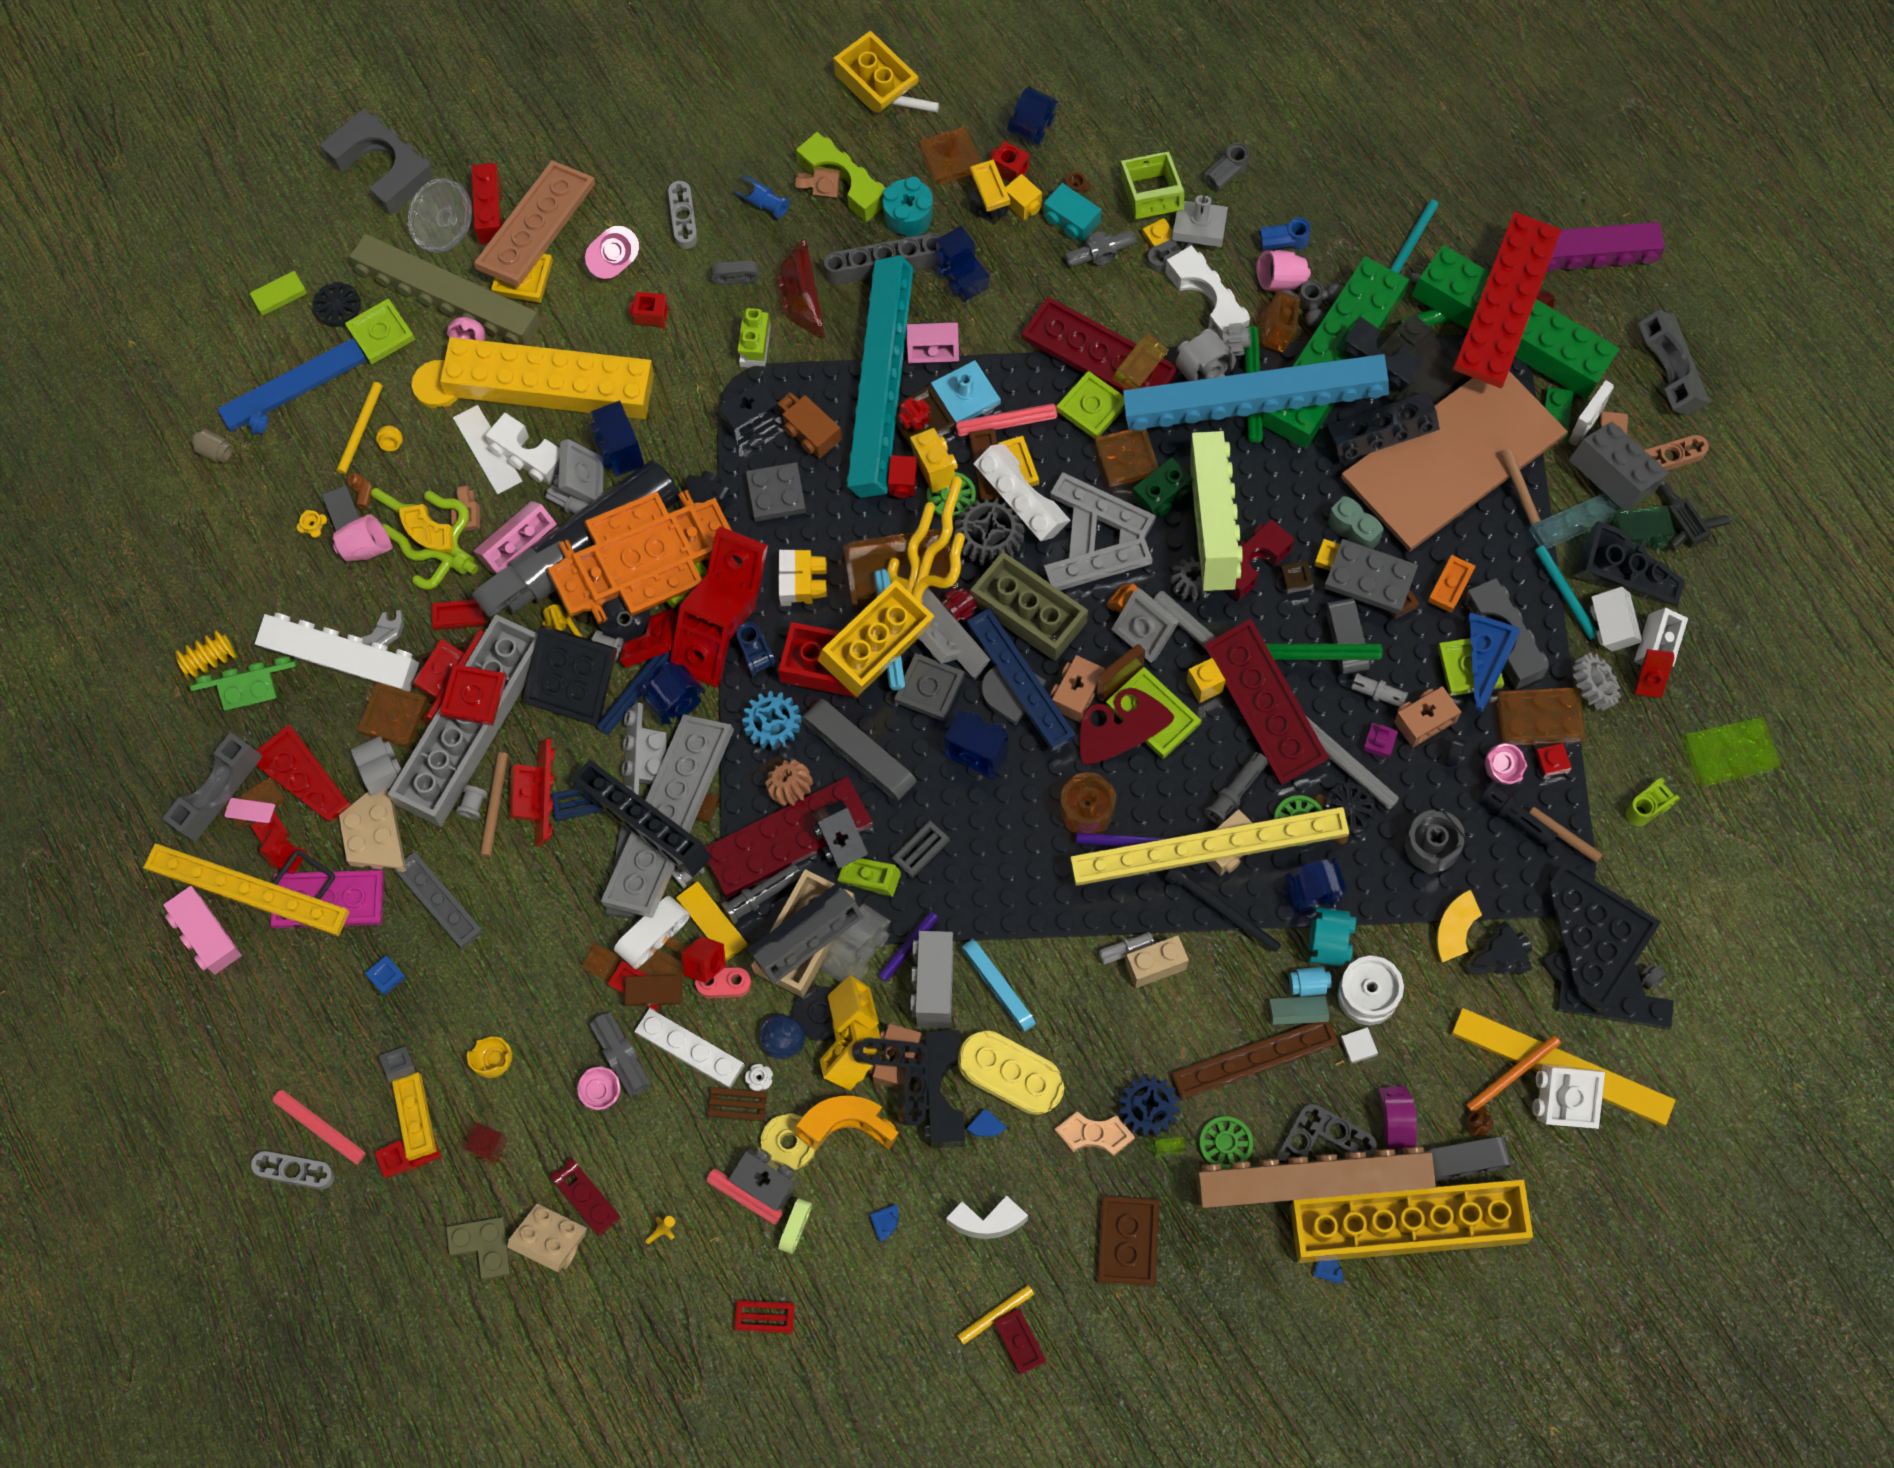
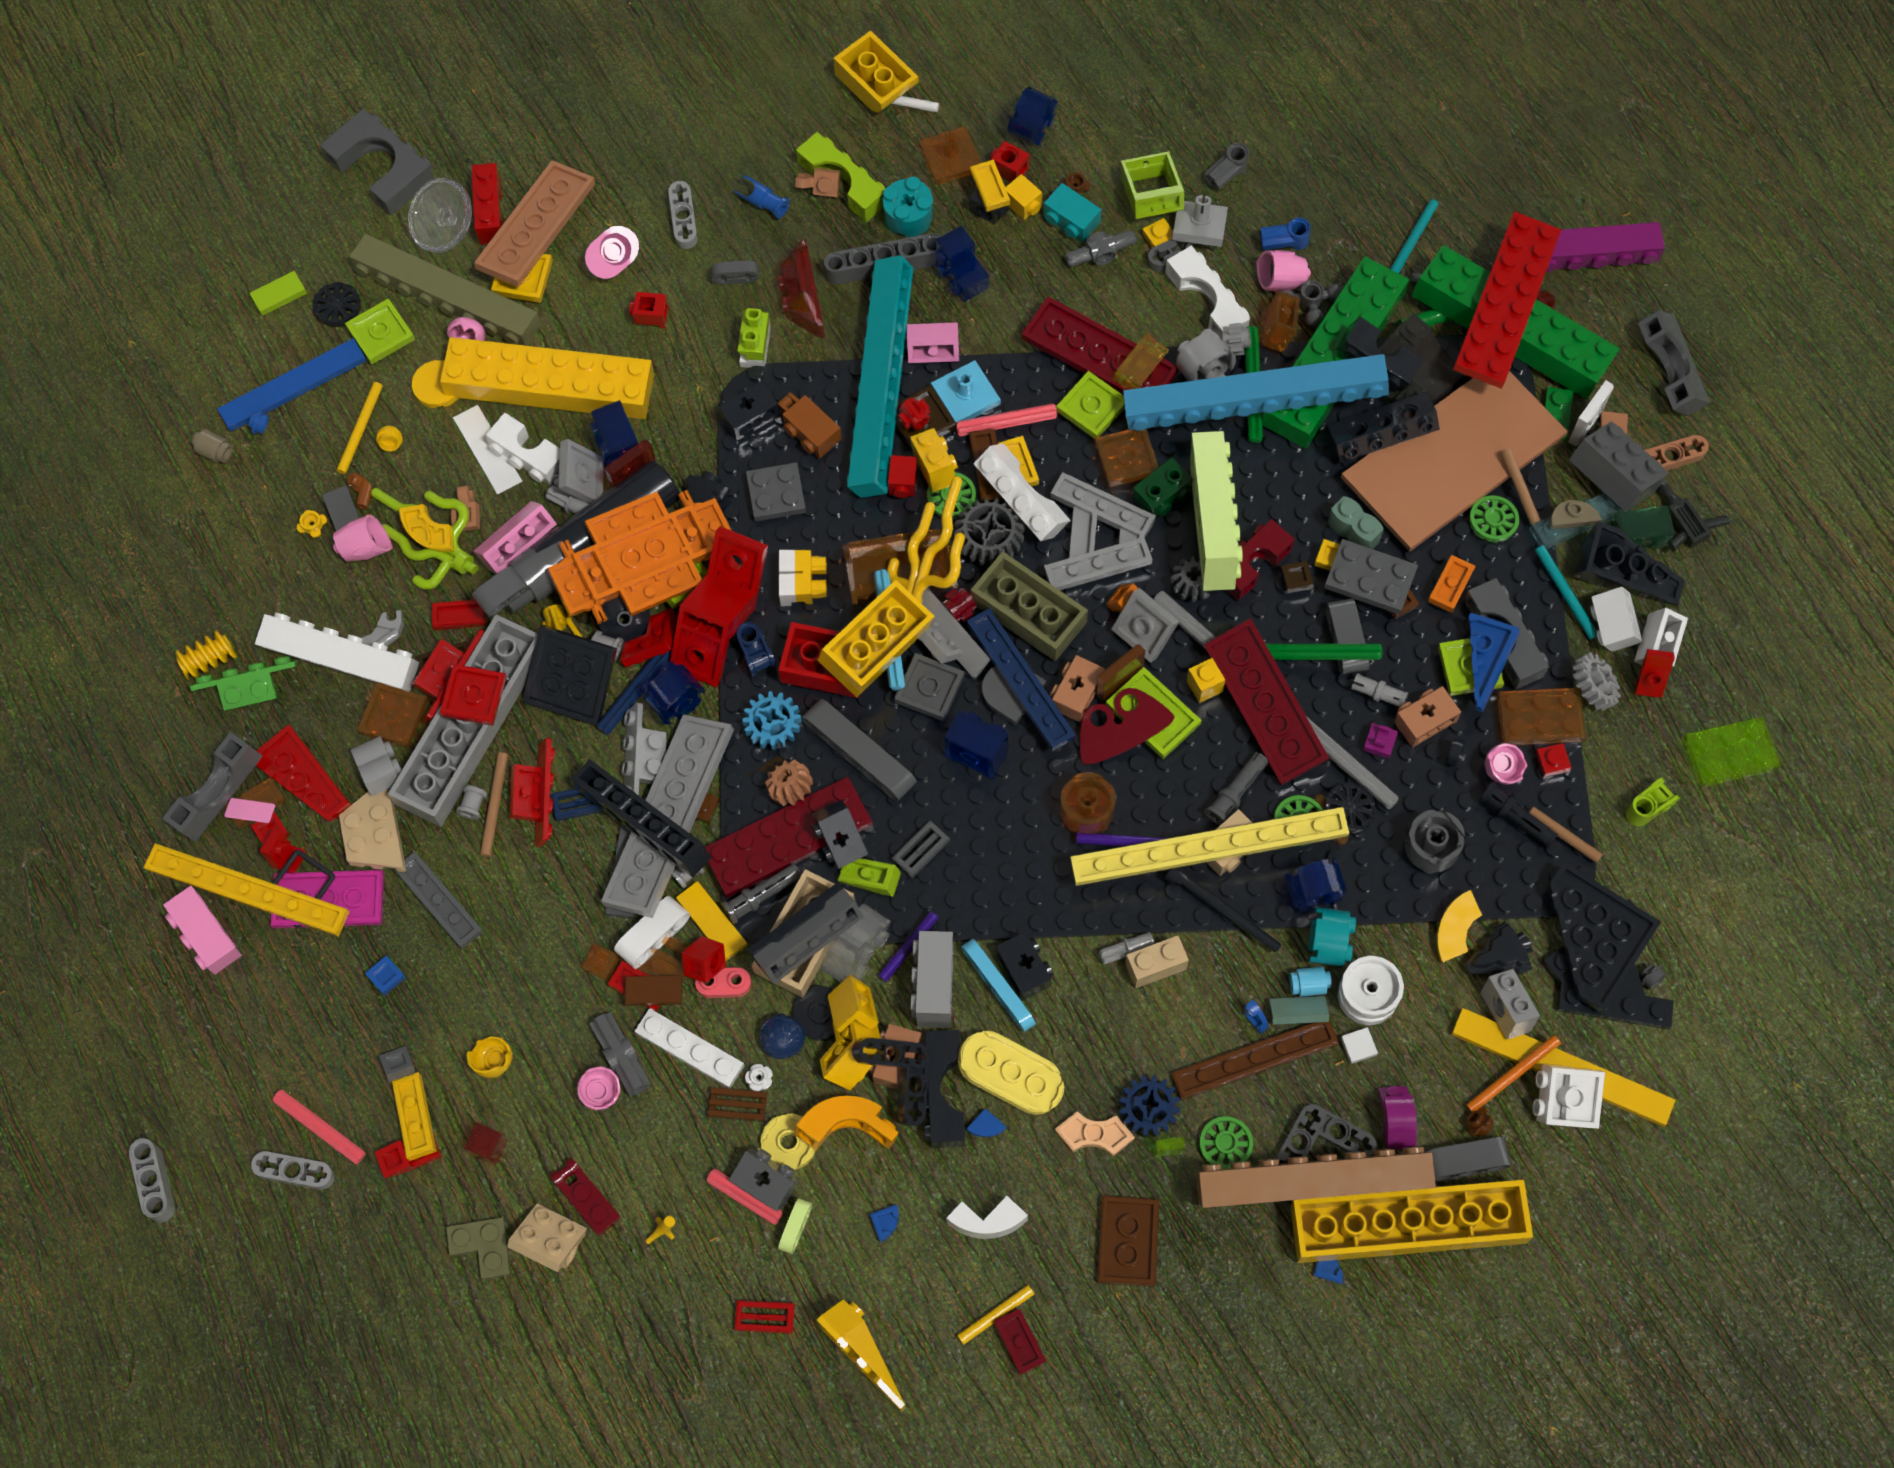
(142, 1171): none -> light grey beam
(629, 462): none -> clear red tile
(851, 1335): none -> yellow wedge
(1025, 981): none -> black brick
(1256, 1016): none -> blue tile
(1494, 518): none -> bright green wheel
(1510, 1004): none -> light grey brick
(1573, 514): none -> dark tan plate

